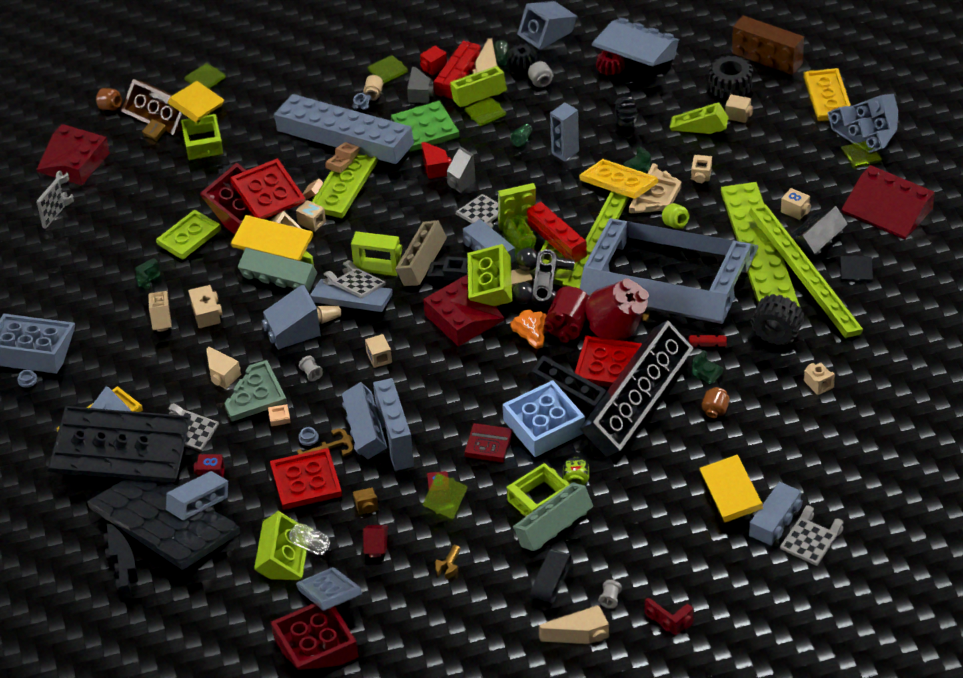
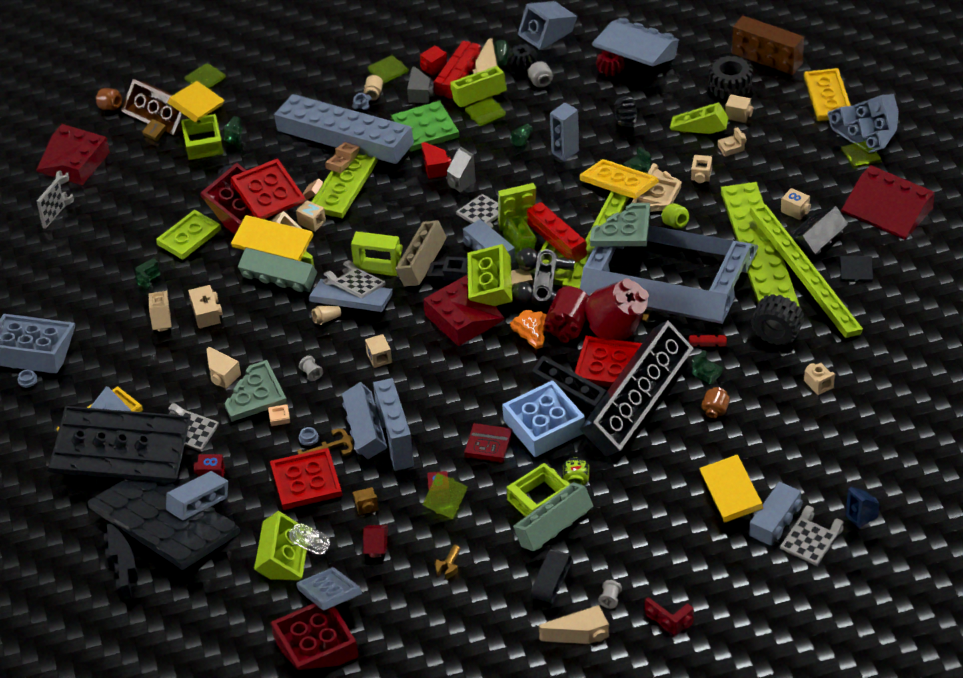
(232, 131): none -> clear green bracket
(292, 319): sand blue slope -> none
(624, 229): none -> sand green plate
(732, 144): none -> tan bracket
(861, 507): none -> dark blue slope

